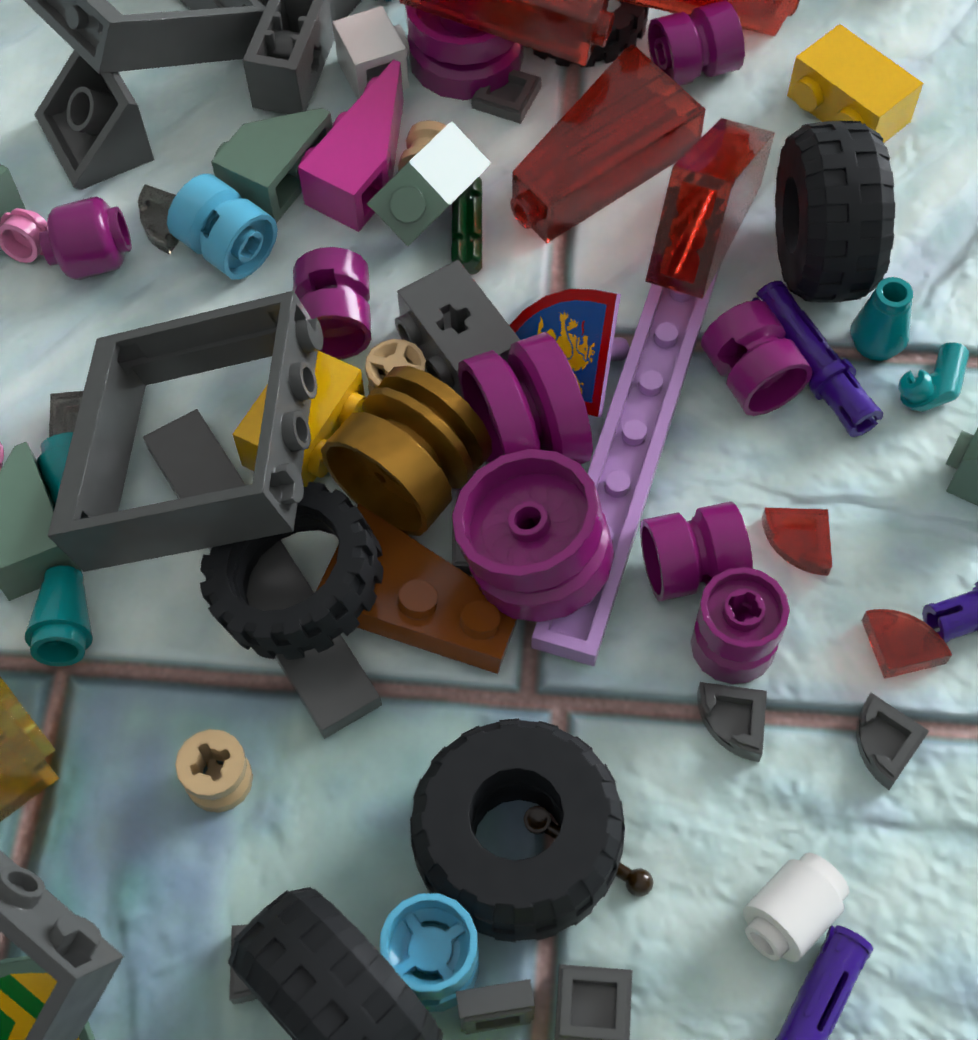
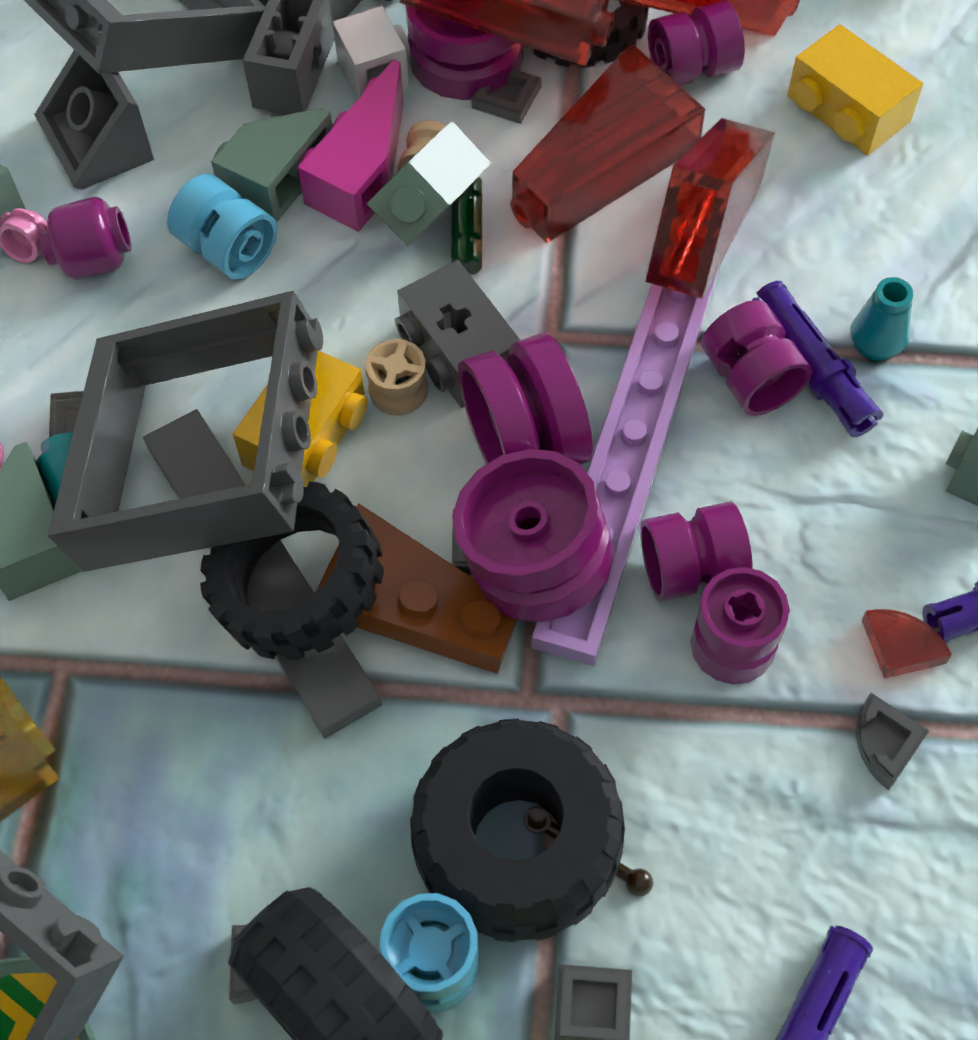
(60, 619): teal cone -> none
(153, 213): clear smoke tile -> none
(223, 784): tan wheel -> none
(336, 292): magenta wheel -> none
(407, 449): pearl gold wheel -> none
(496, 1006): dark grey tile -> none
(585, 331): shield -> none
(734, 717): dark grey tile -> none
(795, 908): white brick -> none
(800, 537): clear red tile -> none
(834, 211): black tyre -> none
(939, 387): teal arm -> none

